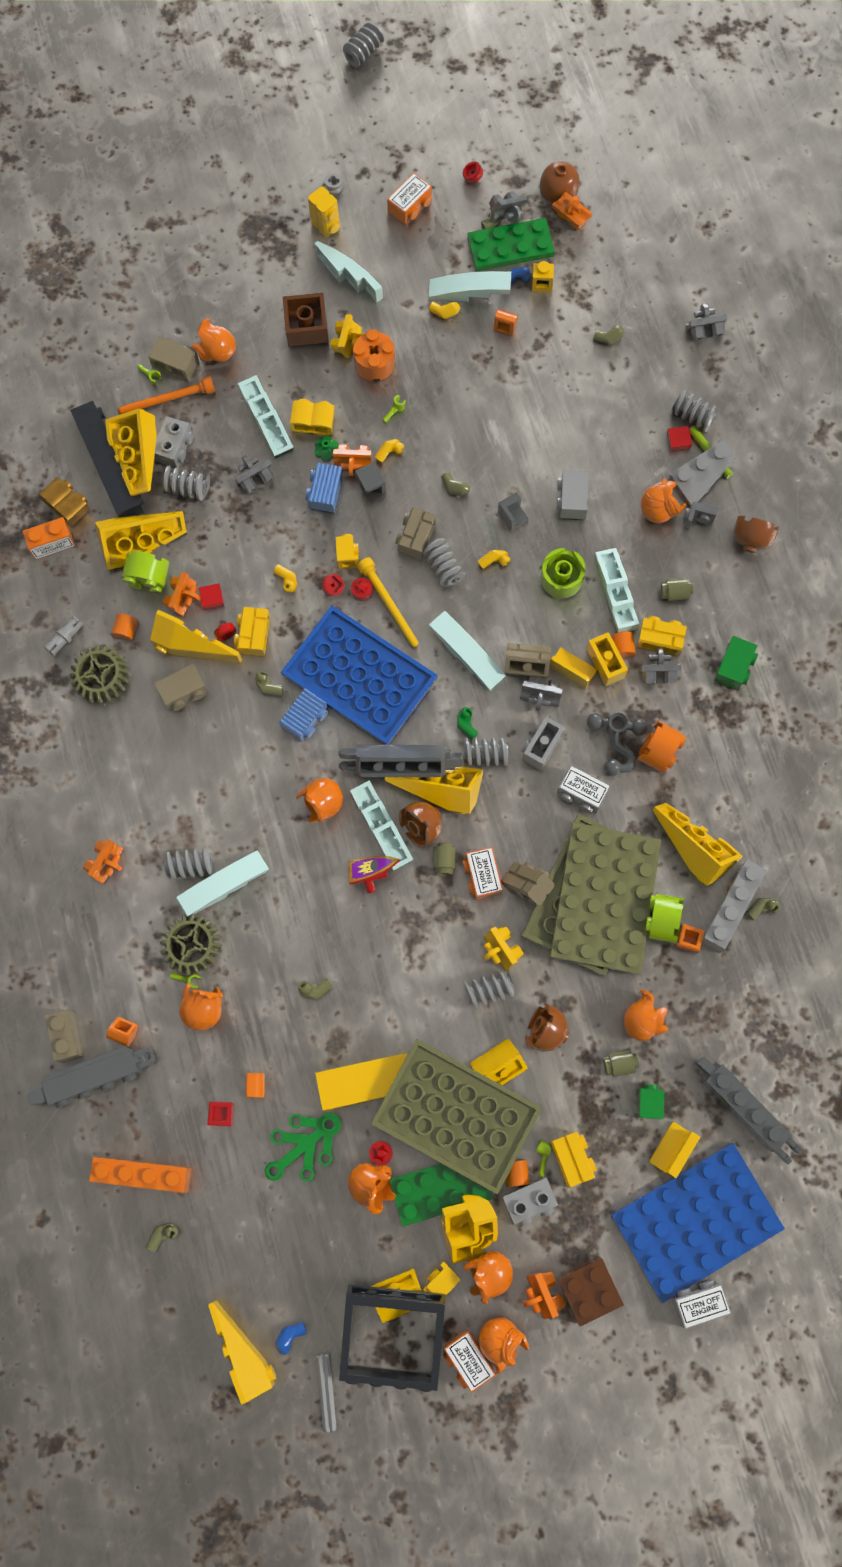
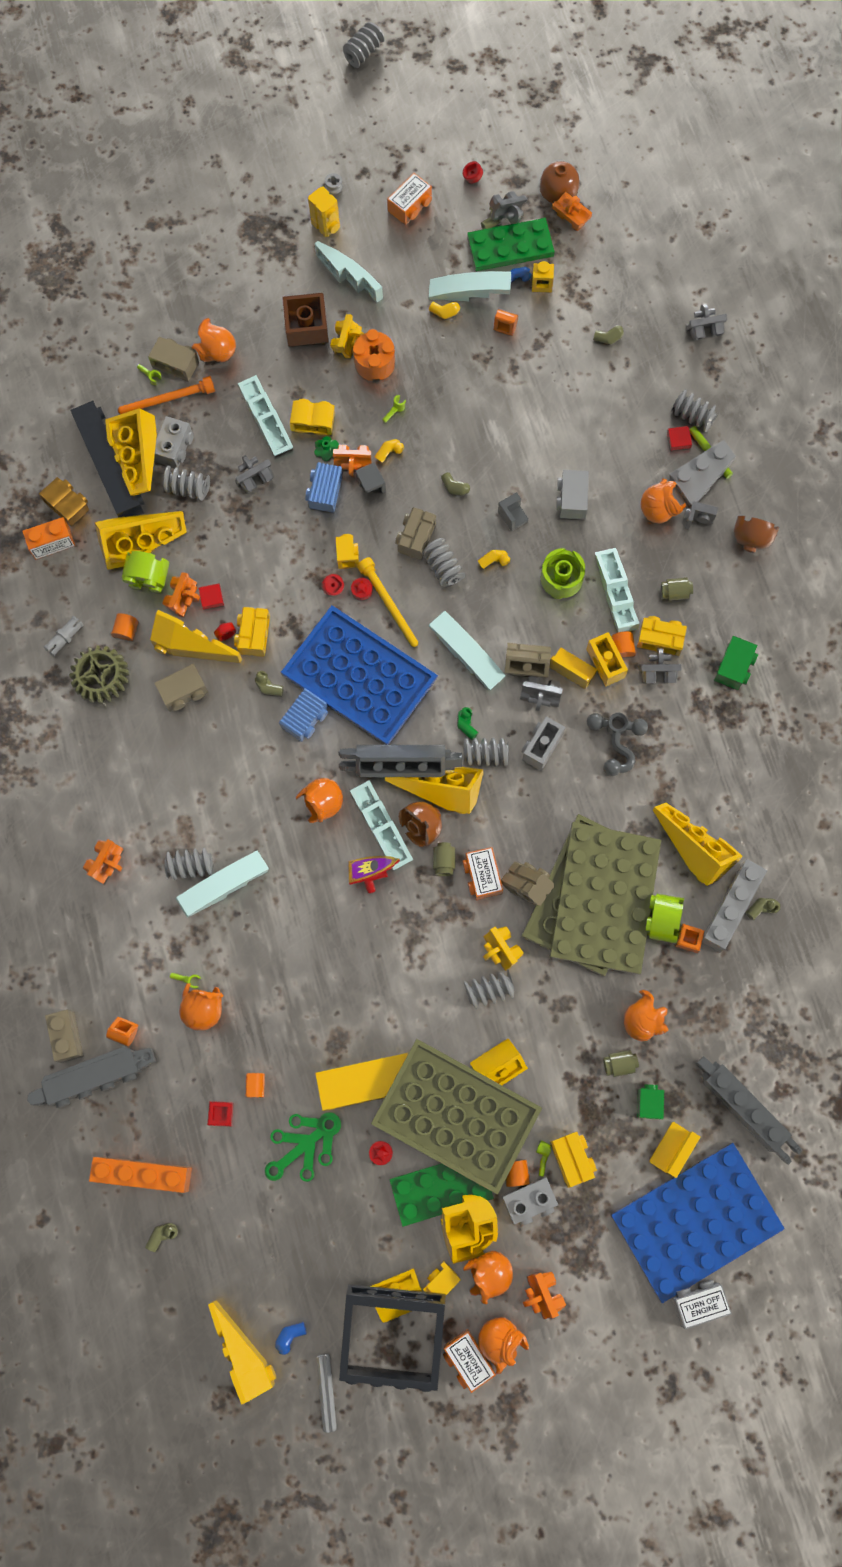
(195, 936): olive gear -> none
(288, 576): yellow arm -> none
(314, 991): olive arm -> none
(371, 1186): orange hair -> none
(548, 1029): dark orange cylinder -> none
(583, 789): brick -> none
(589, 1291): reddish brown brick -> none
(661, 746): orange brick -> none

